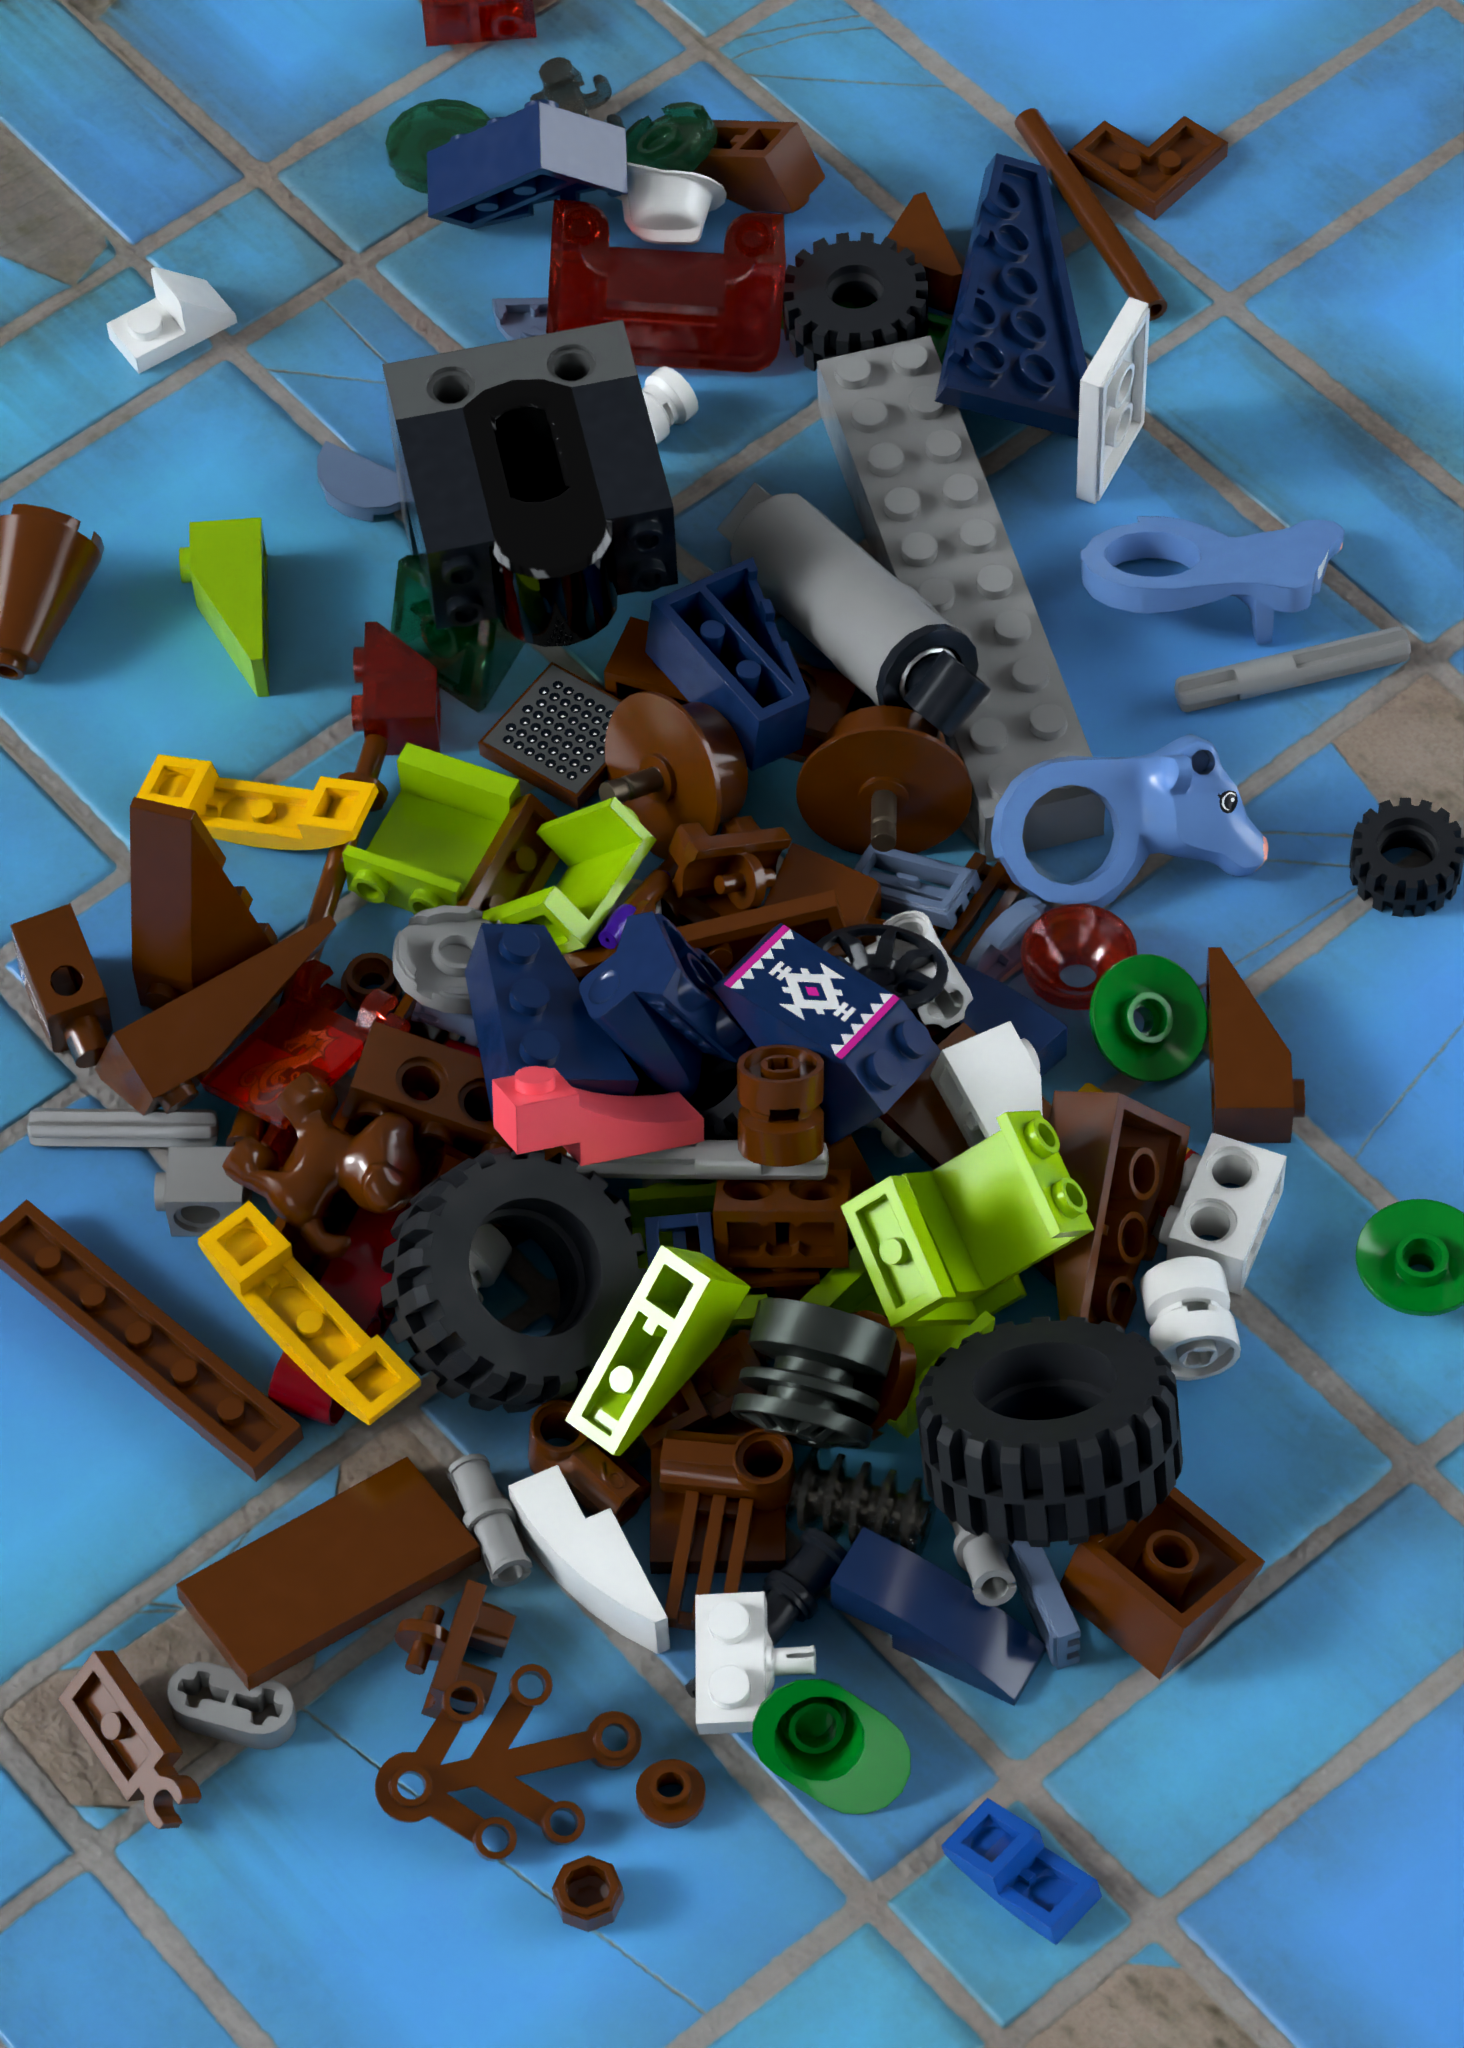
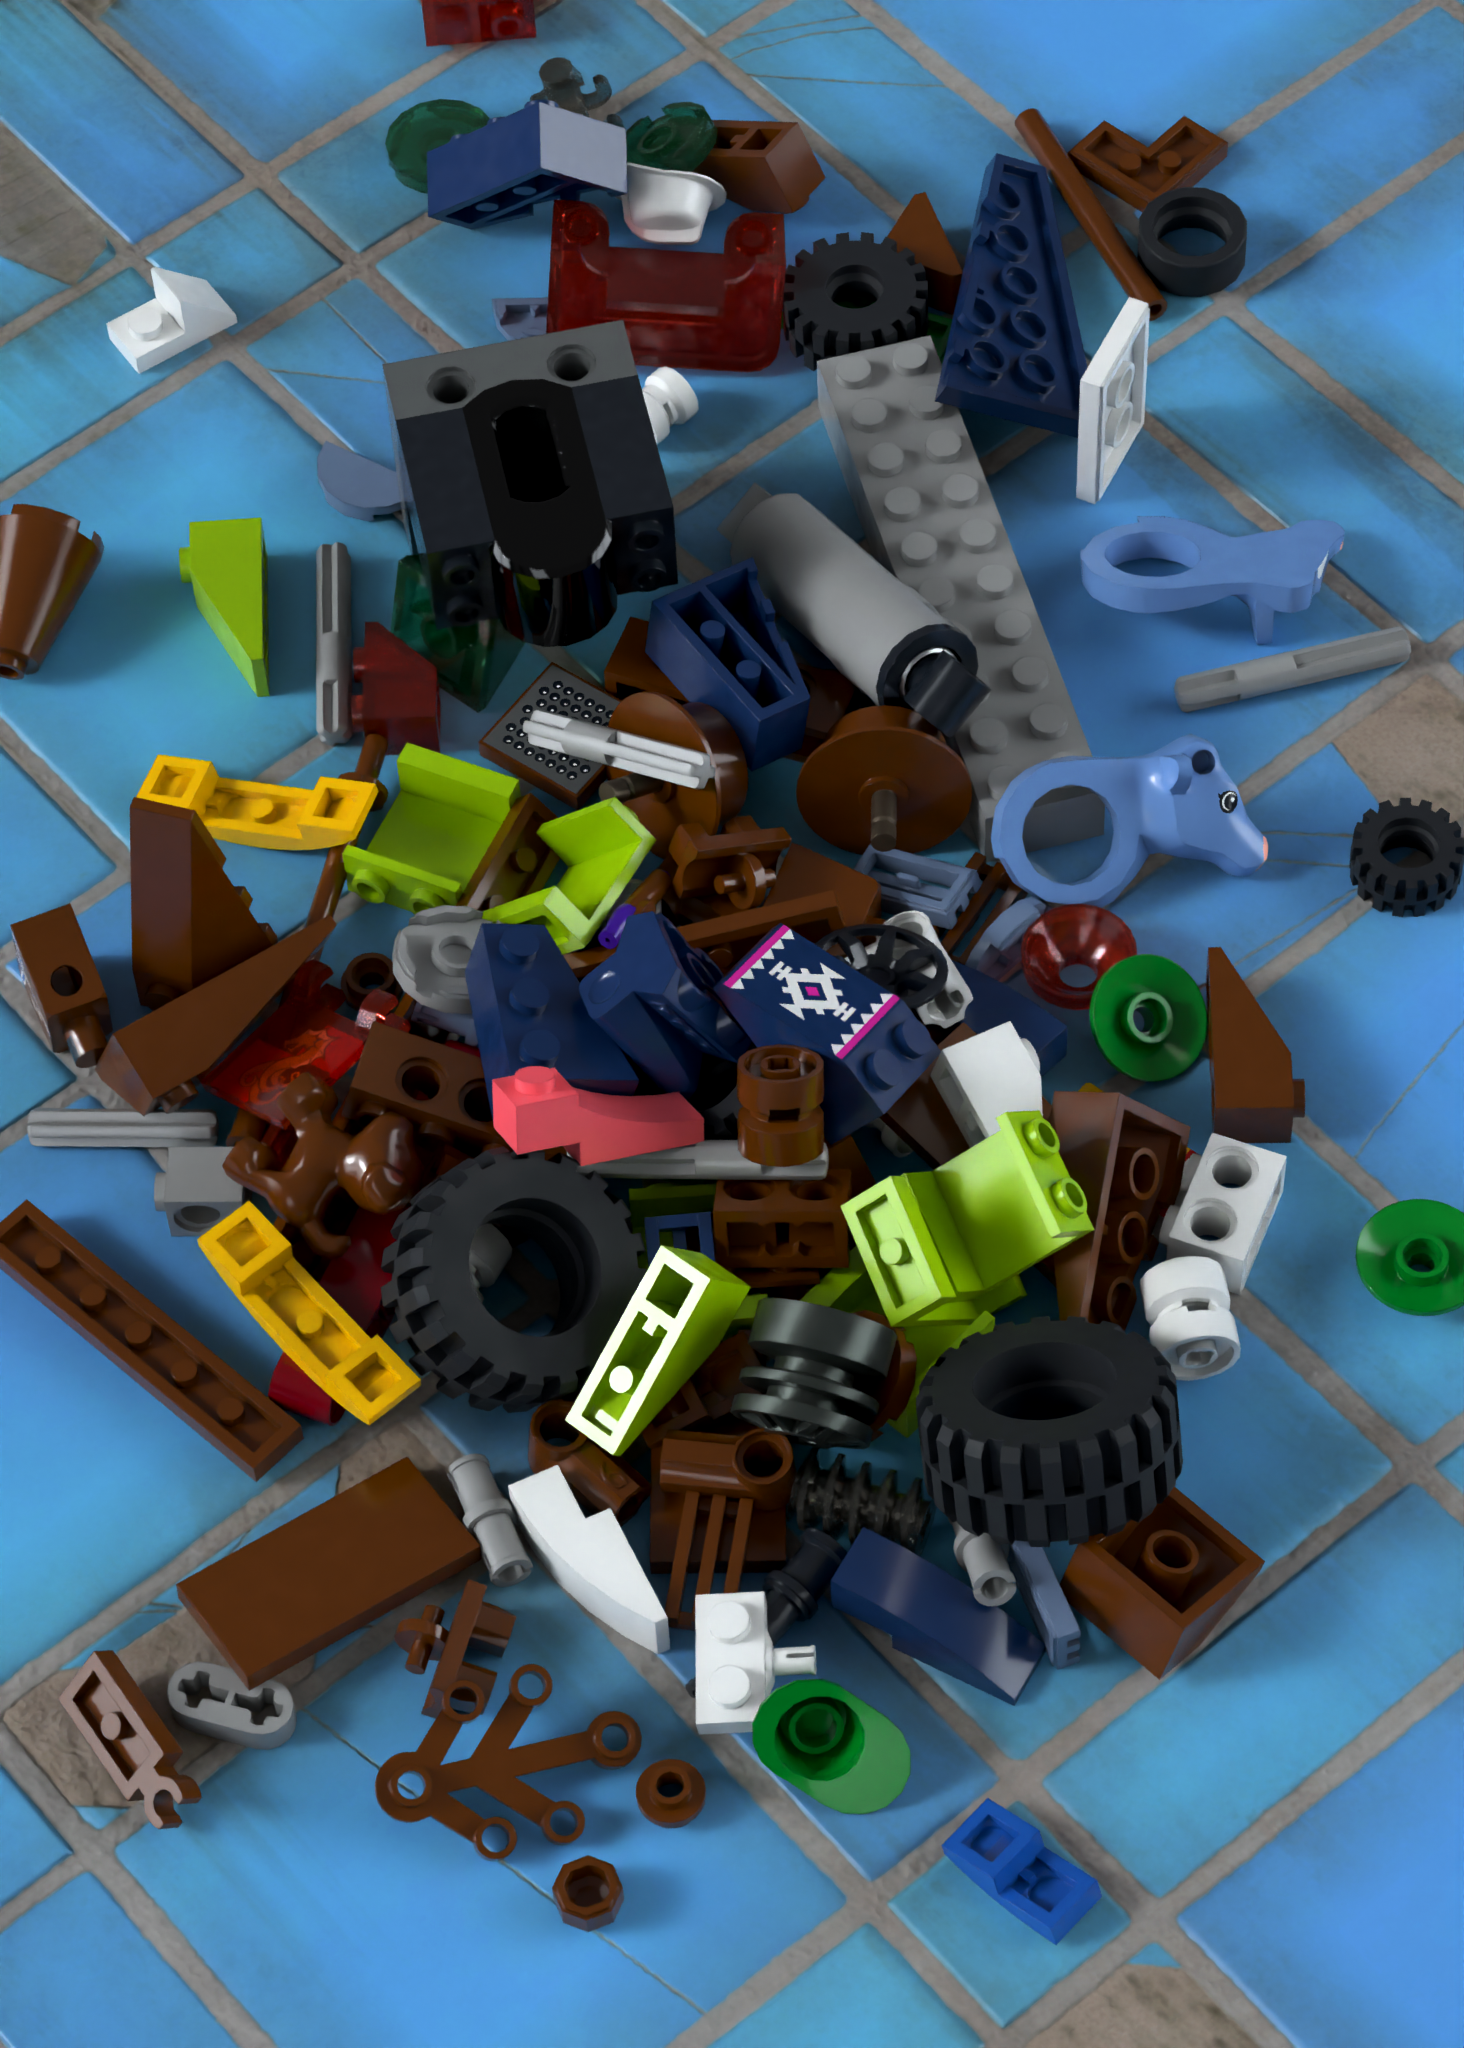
(333, 644): none -> light grey axle
(619, 749): none -> light grey axle
(1192, 209): none -> black tyre

